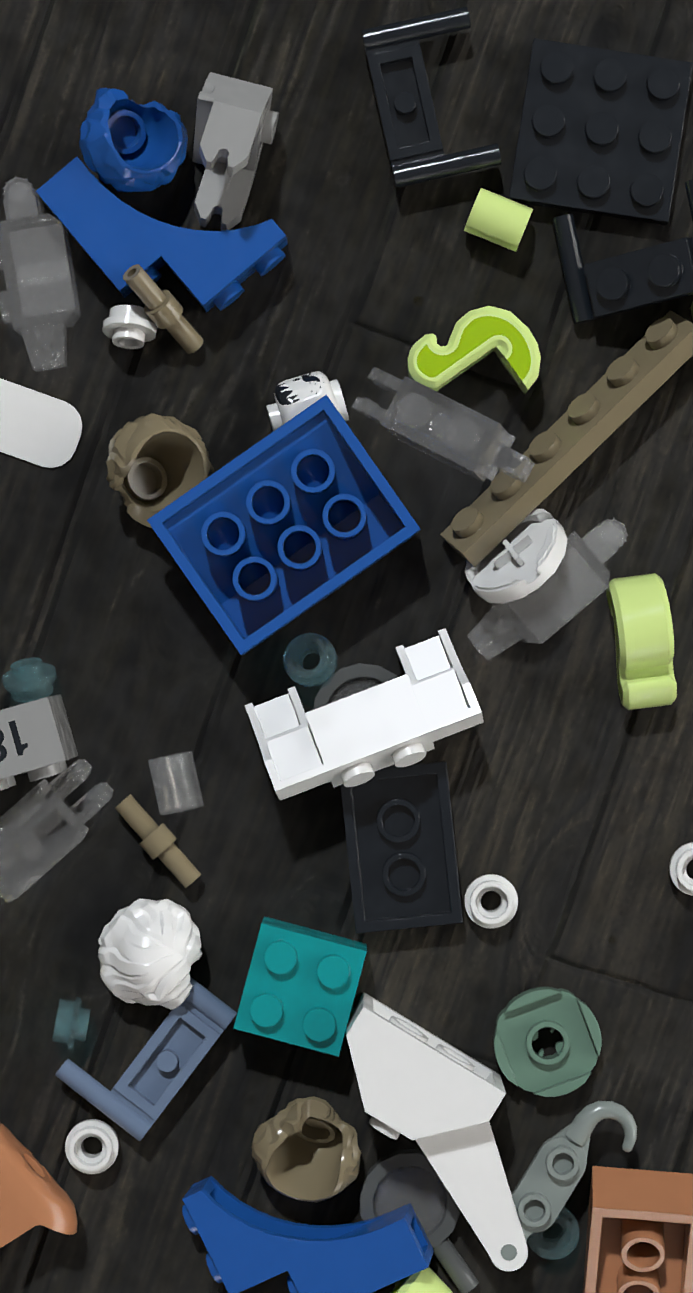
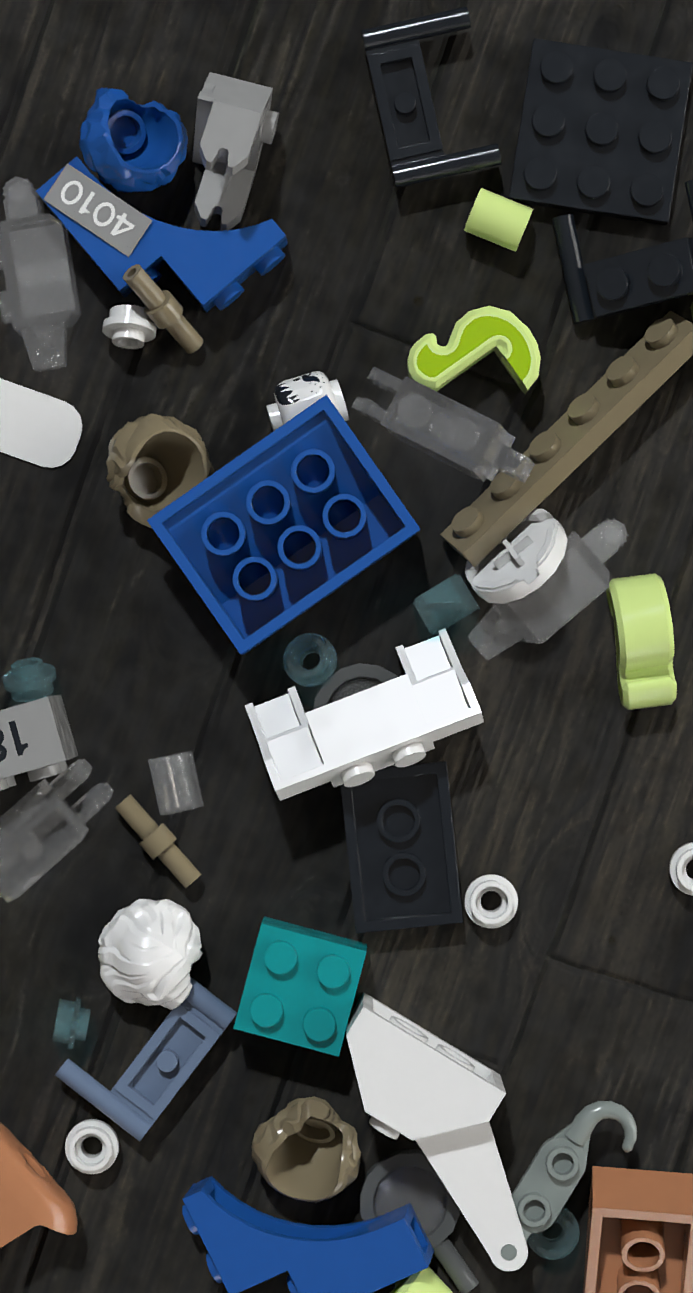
(97, 210): none -> light grey sticker
(445, 604): none -> clear light blue slope
(574, 1056): sand green plate -> none

